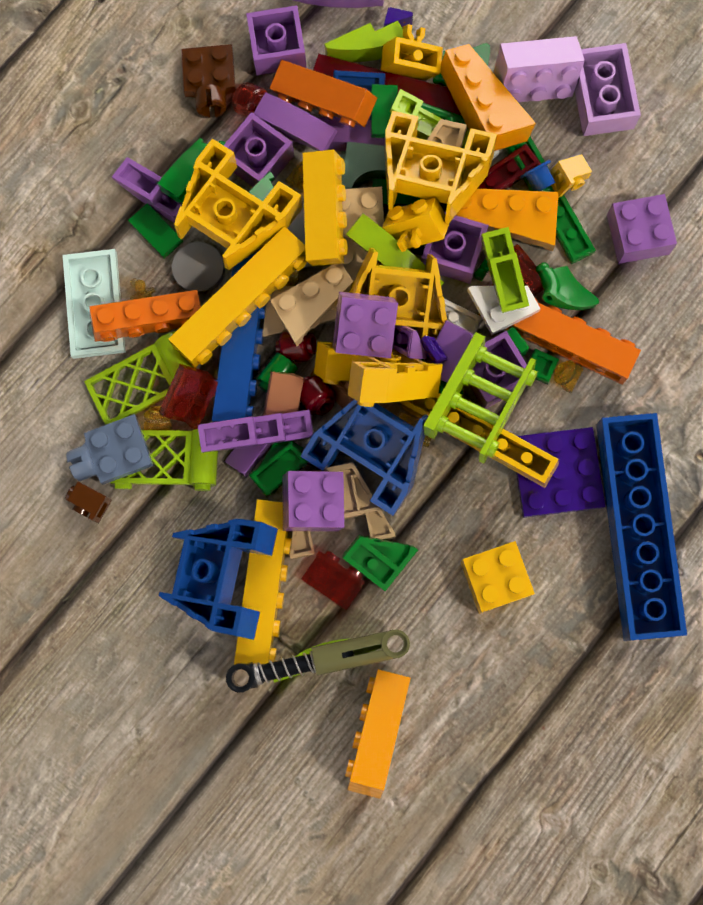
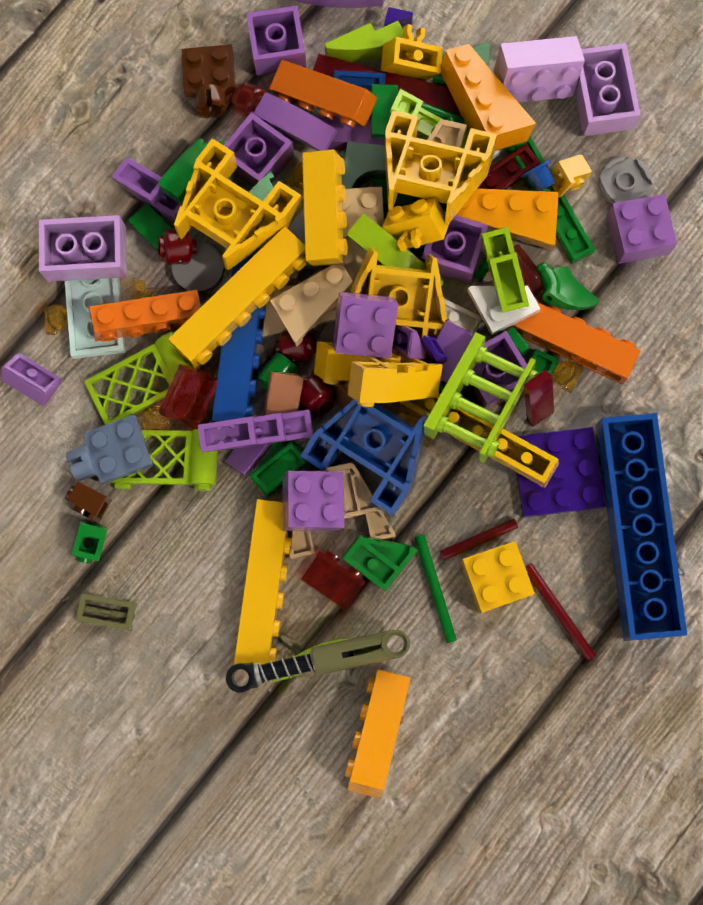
(30, 378): none -> medium lavender slope
(55, 319): none -> clear yellow plate
(82, 248): none -> lavender brick
(91, 530): none -> green brick
(129, 616): none -> olive tile
(174, 250): none -> dark red head
(210, 571): blue wedge -> none
(435, 588): none -> green piece
(478, 539): none -> dark red bar
(539, 398): none -> dark red tile
(559, 612): none -> dark red bar
(625, 180): none -> light grey tile

